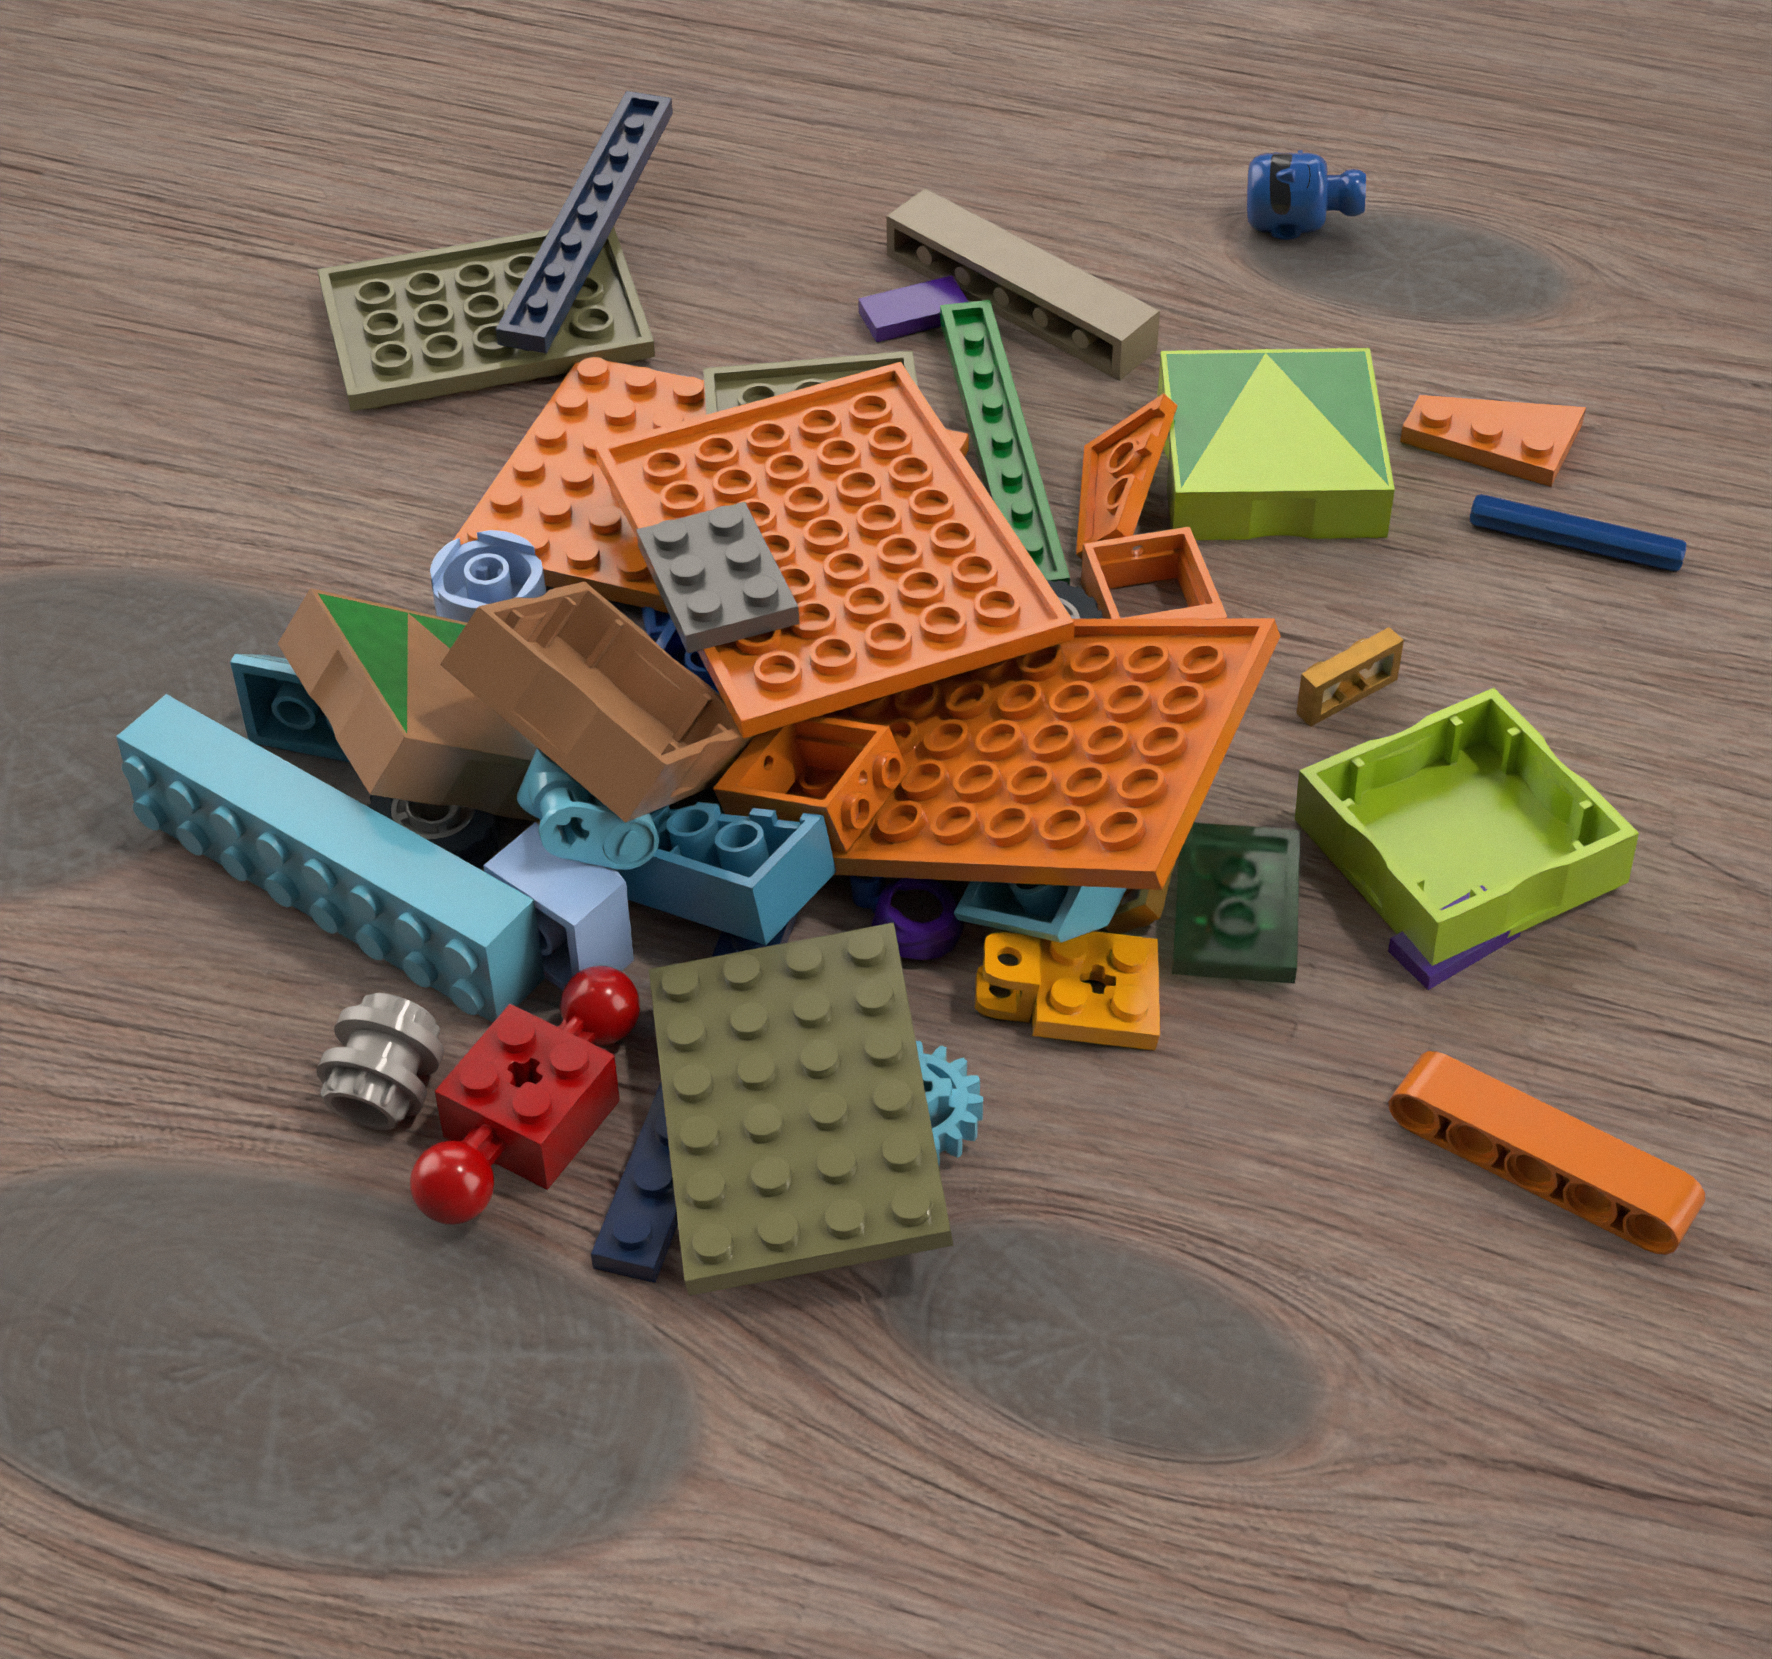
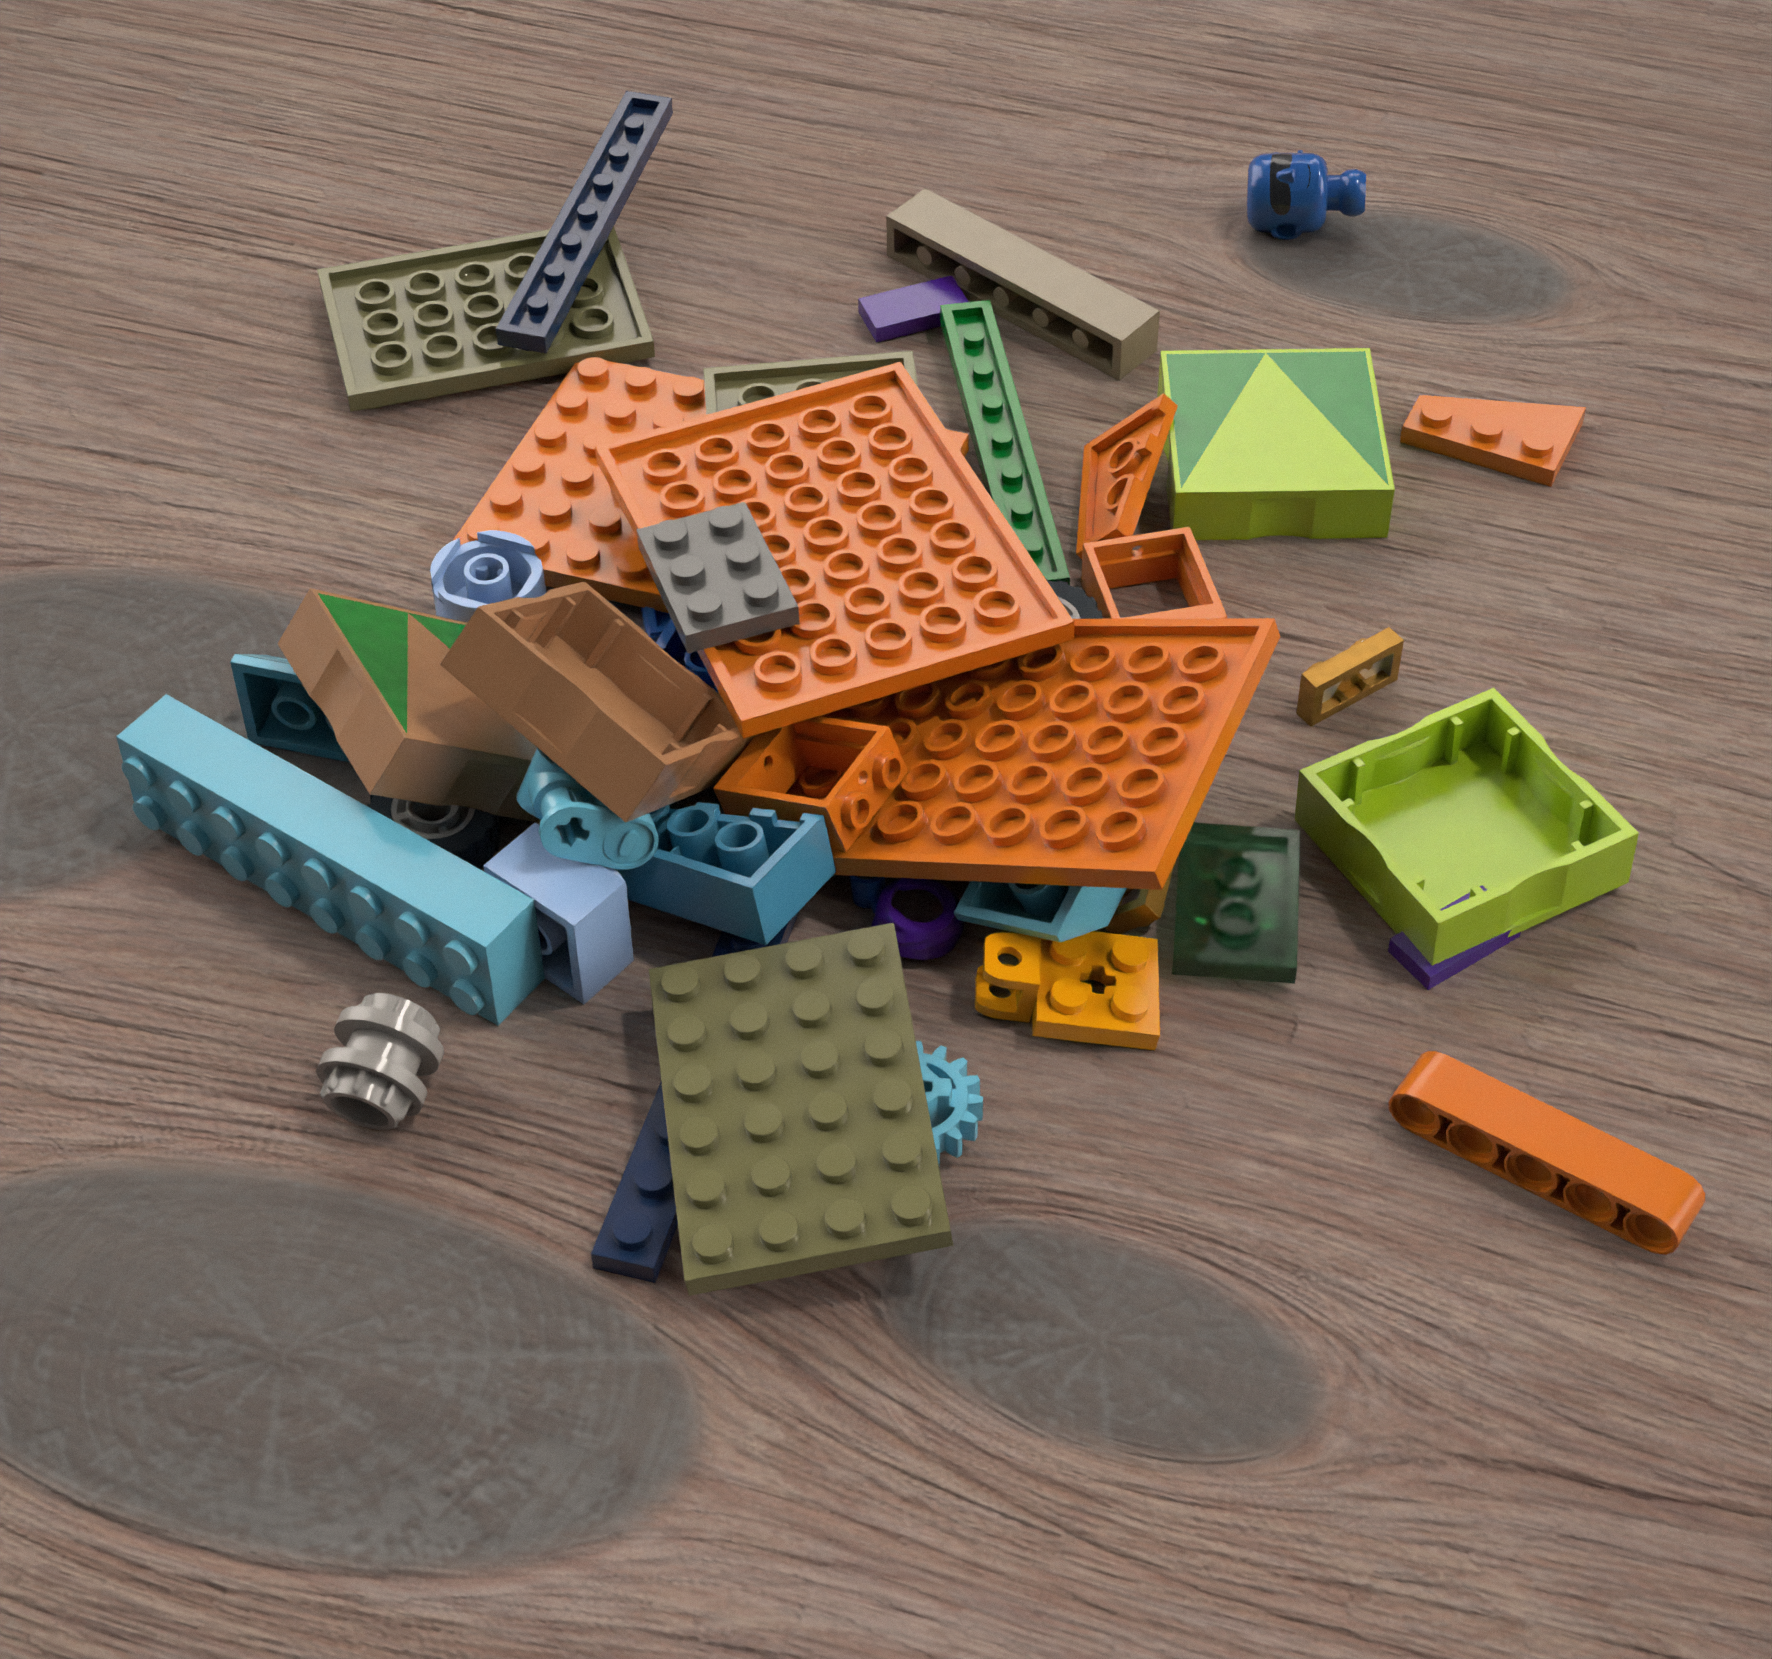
(526, 1096): red brick -> none
(1578, 532): blue axle -> none

